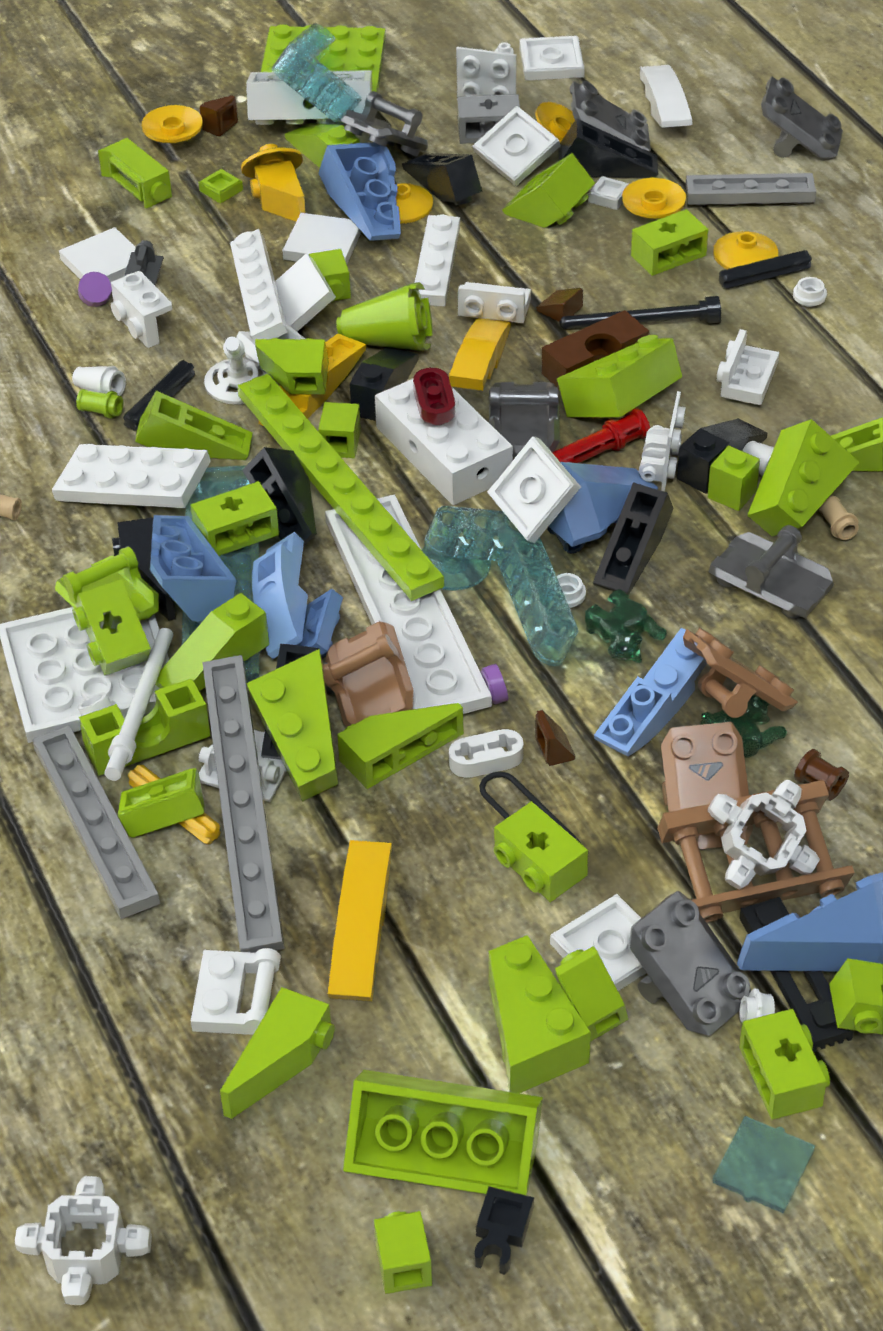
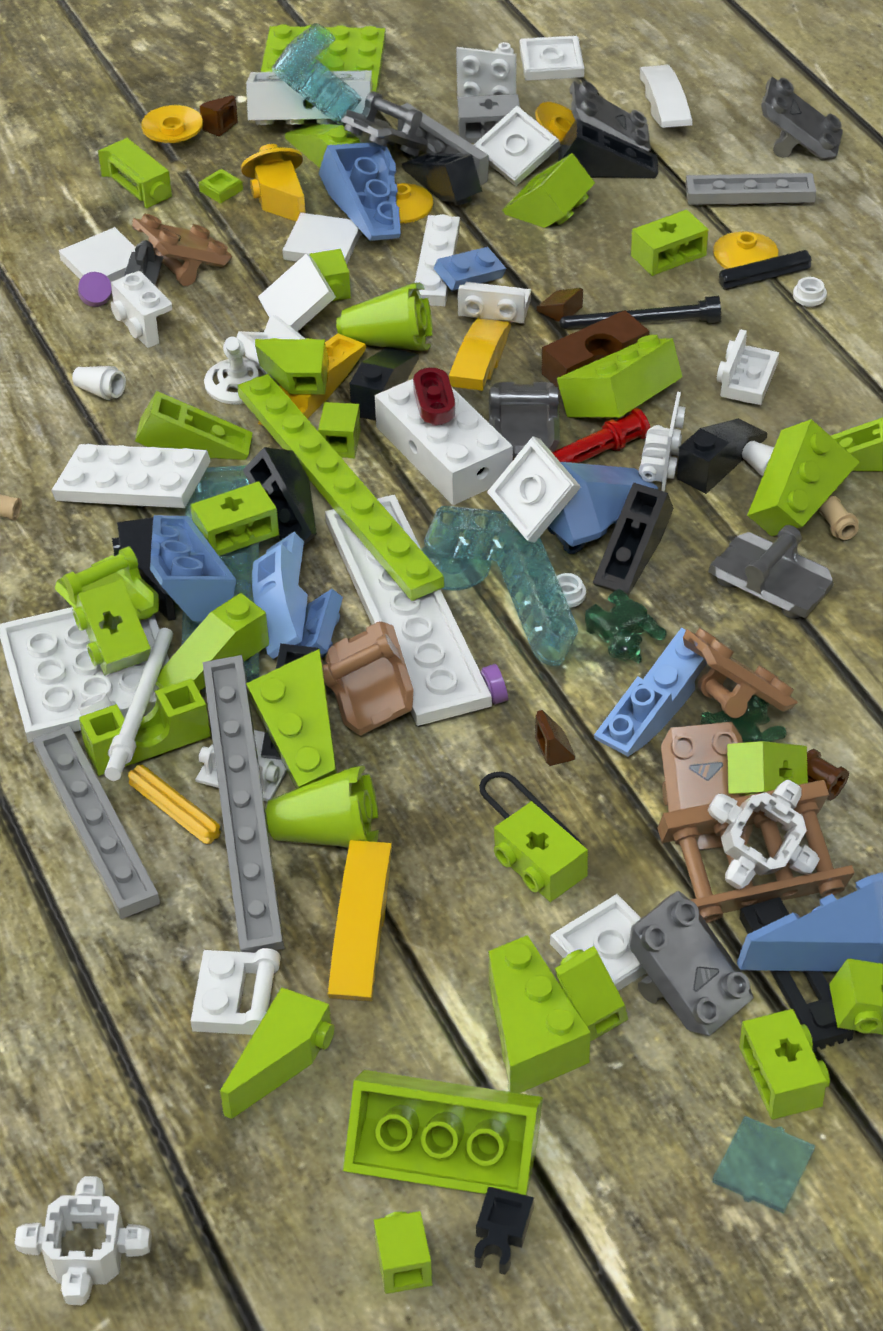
(107, 404): lime pin -> none
(161, 803): lime slope -> none
(168, 385): black axle -> none
(177, 243): none -> medium nougat shield
(258, 286): white plate -> none
(326, 811): none -> lime cone
(395, 740): lime slope -> none
(445, 141): none -> light grey plate
(471, 266): none -> medium blue plate
(486, 753): white beam -> none
(607, 193): white tile -> none
(653, 197): yellow dish -> none
(733, 478): lime brick -> none
(756, 1005): white plate -> none
(764, 765): none -> lime brick

